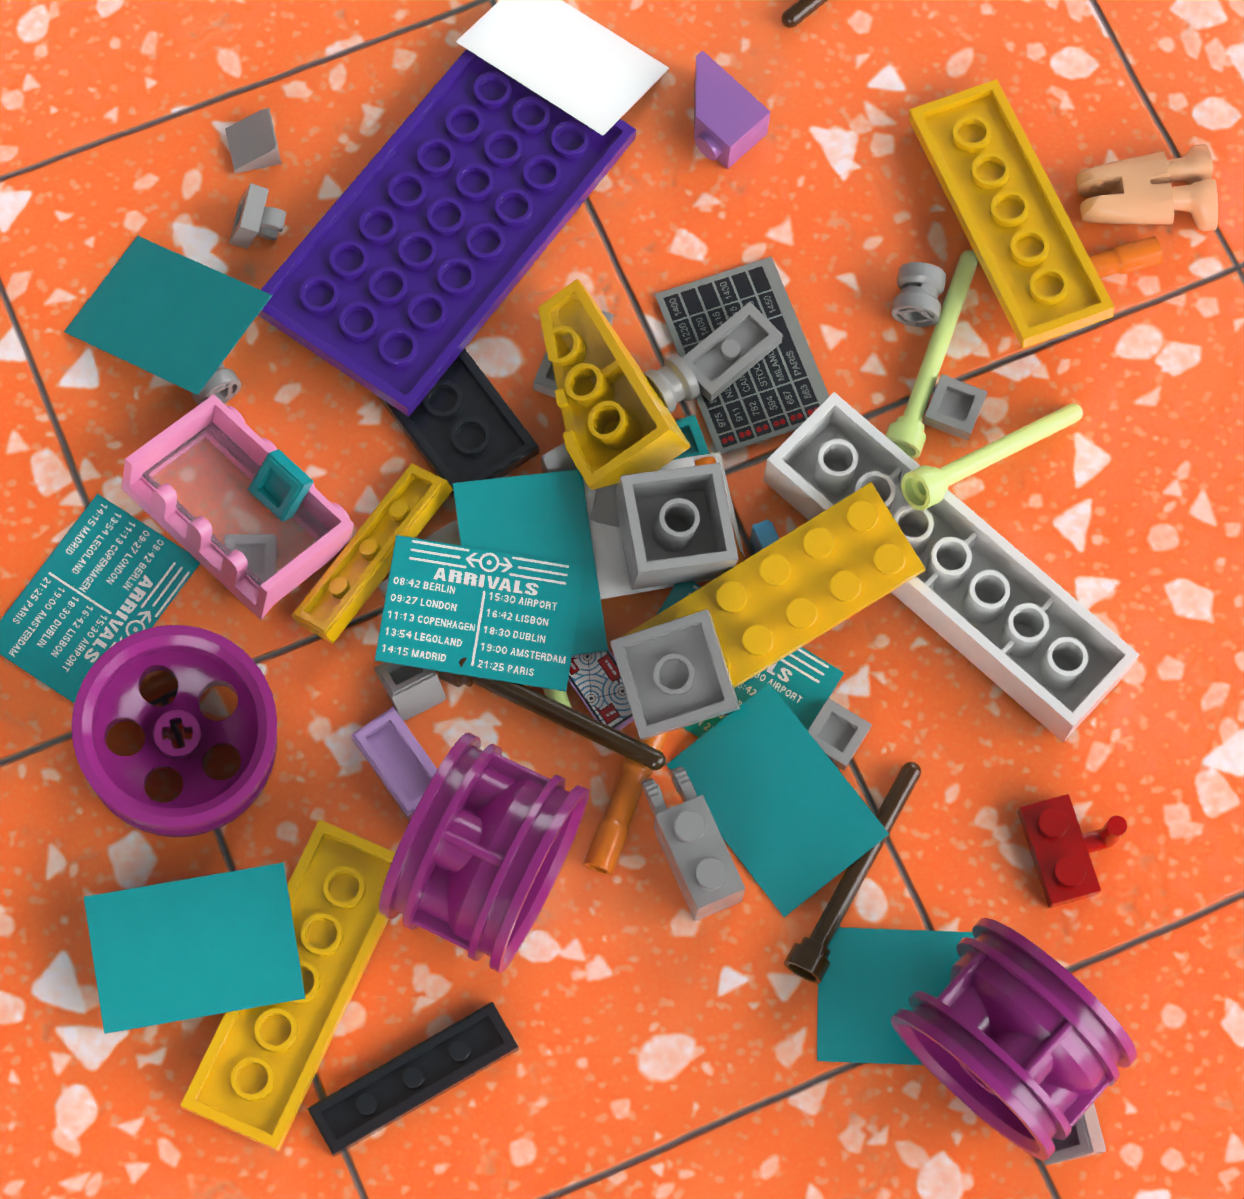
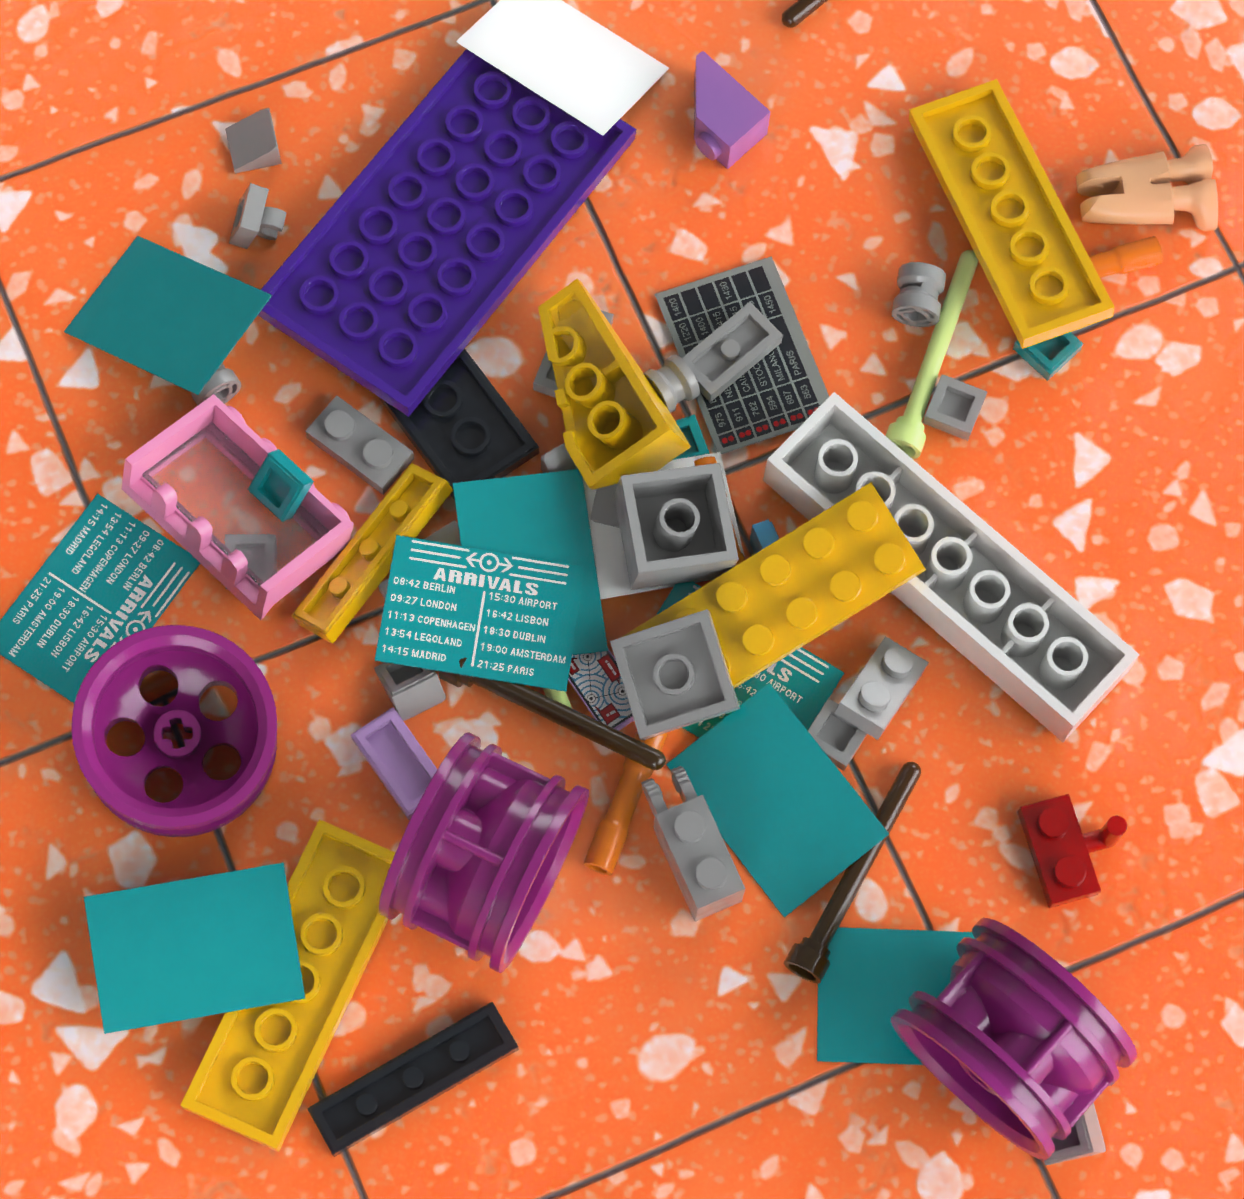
(359, 444): none -> light grey plate
(881, 688): none -> light grey plate
(928, 484): yellowish green piece -> none
(1051, 354): none -> teal tile

